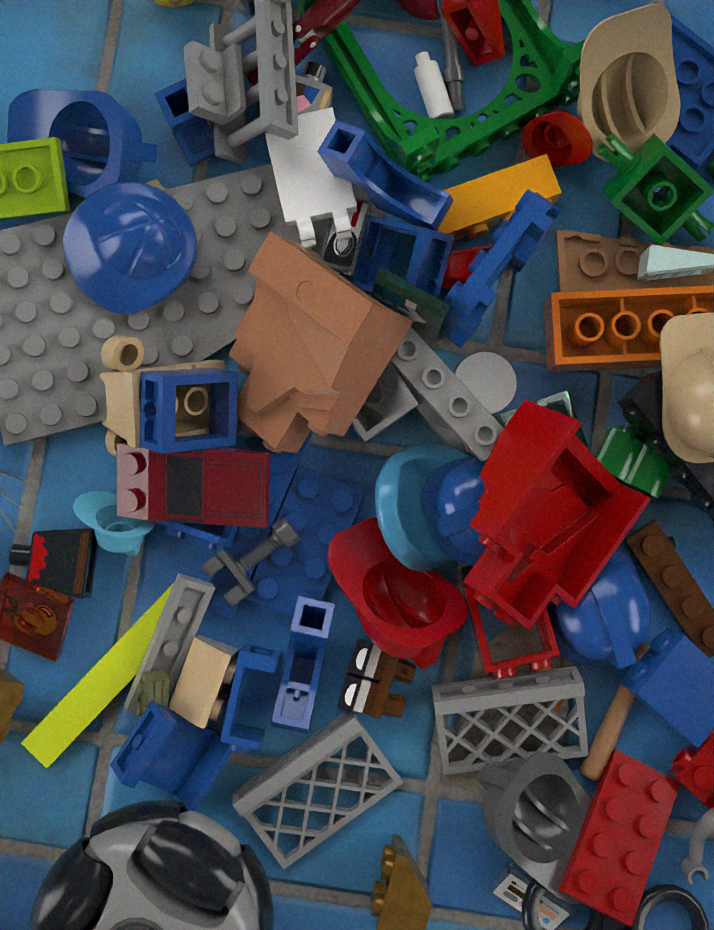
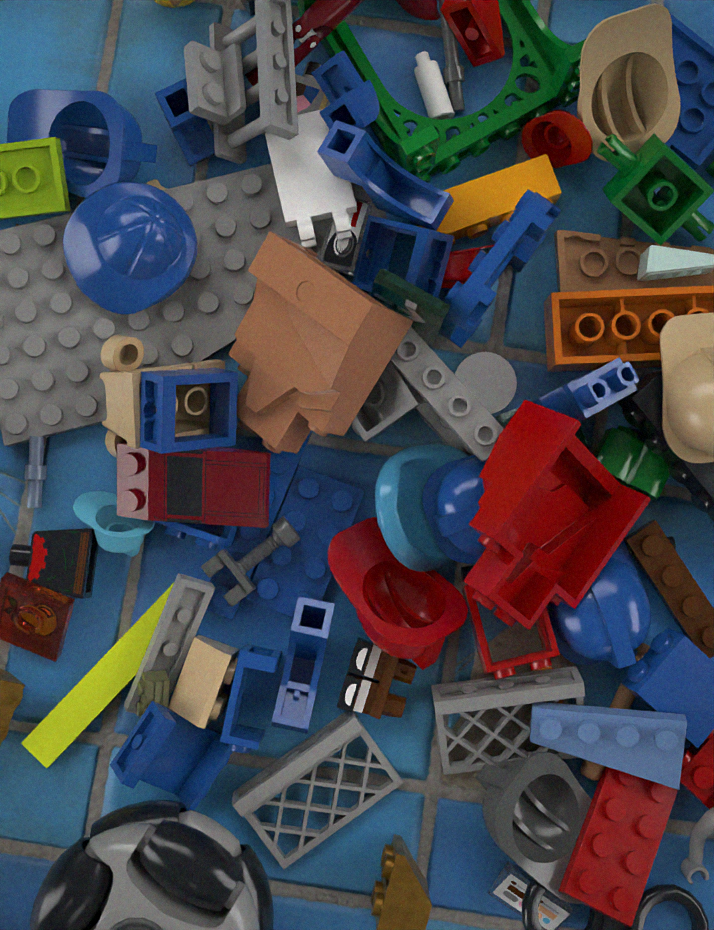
(35, 472): none -> sand blue bar
(349, 97): none -> blue brick
(592, 390): none -> blue hips
(621, 739): none -> medium blue wing

